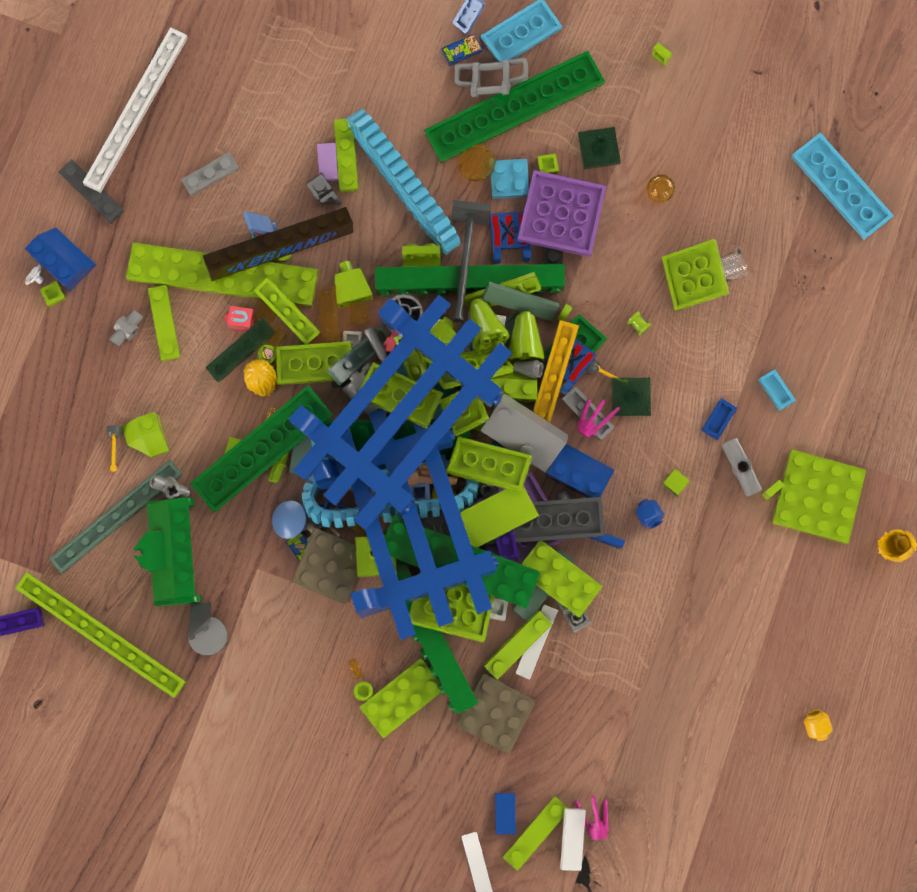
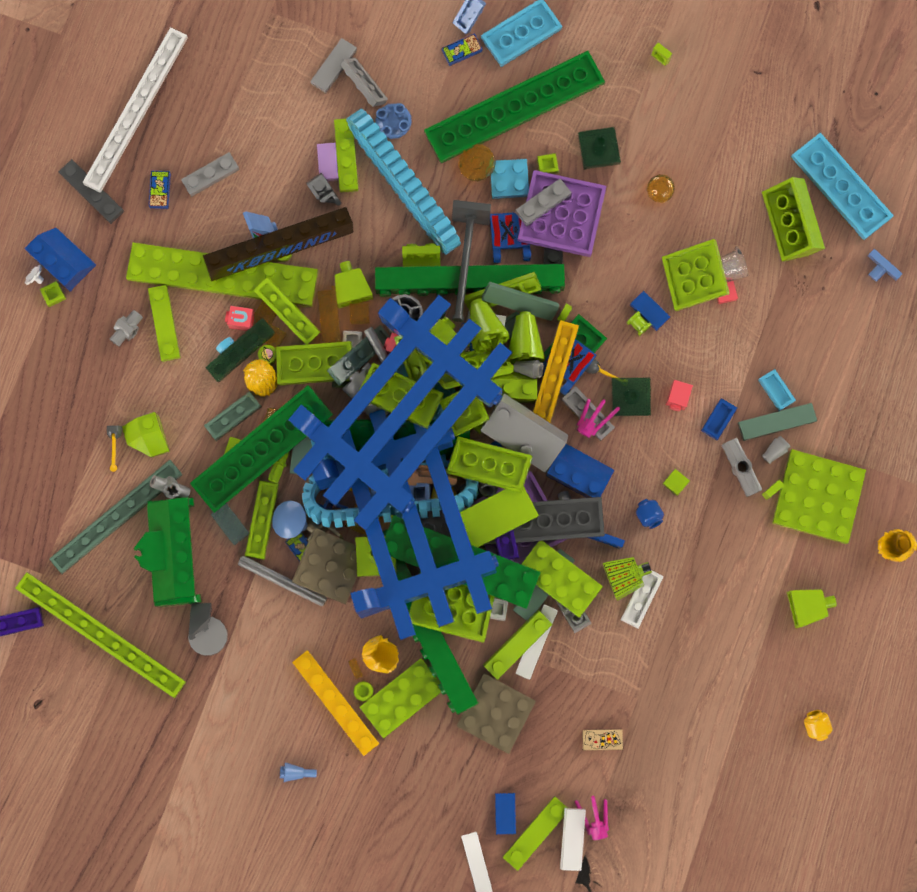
(159, 189): none -> tile
(224, 344): none -> medium azure tile
(230, 524): none -> clear light blue tile
(232, 416): none -> sand green tile
(262, 520): none -> lime tile
(281, 580): none -> light grey axle
(291, 772): none -> medium blue cone
(331, 67): none -> light grey tile
(335, 703): none -> yellow plate
(364, 82): none -> light grey plate
(380, 654): none -> yellow hair
(393, 120): none -> medium blue dish
(507, 81): light grey bar -> none
(543, 202): none -> light grey plate
(602, 739): none -> tan tile
(625, 576): none -> lime torso
(641, 600): none -> white tile
(650, 310): none -> blue tile
(679, 395): none -> coral brick
(730, 297): none -> coral tile
(776, 449): none -> light grey cone
(777, 421): none -> sand green tile
(793, 219): none -> lime slope
(809, 606): none -> lime torso
(883, 266): none -> medium blue tile

